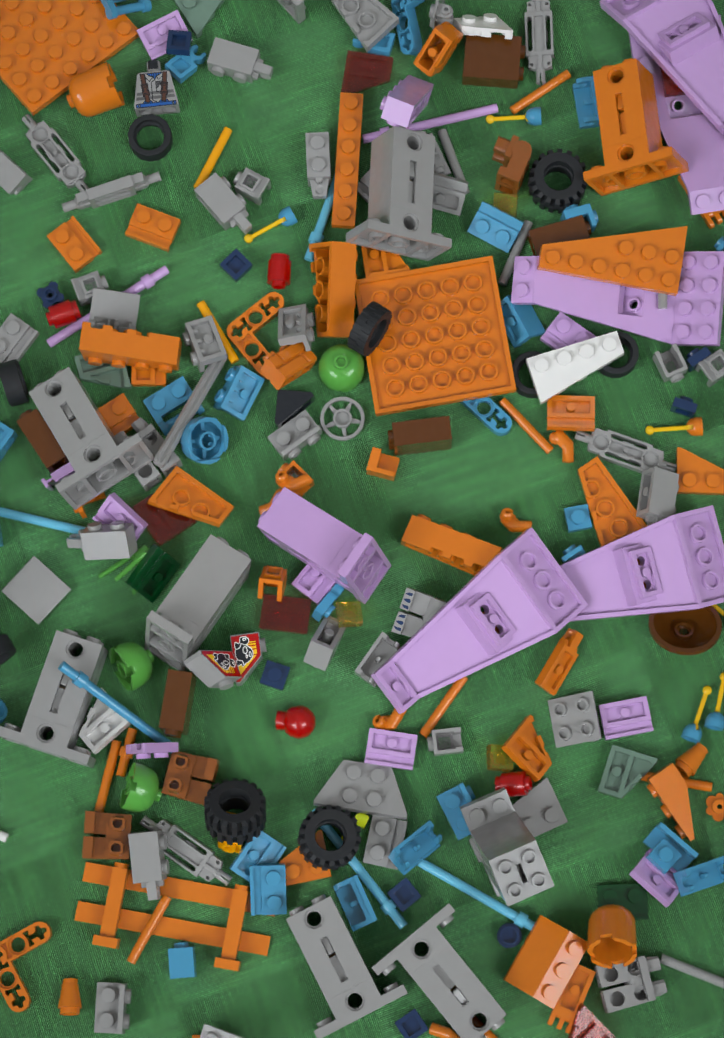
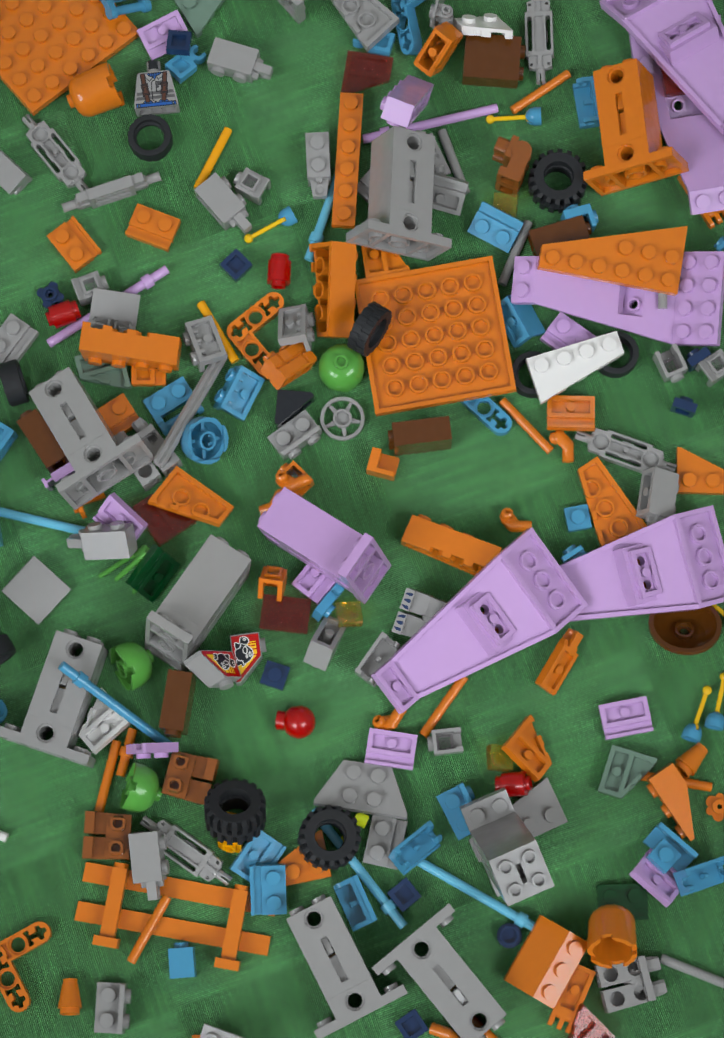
(574, 719): light grey hinge -> none
(693, 426): hinge -> none

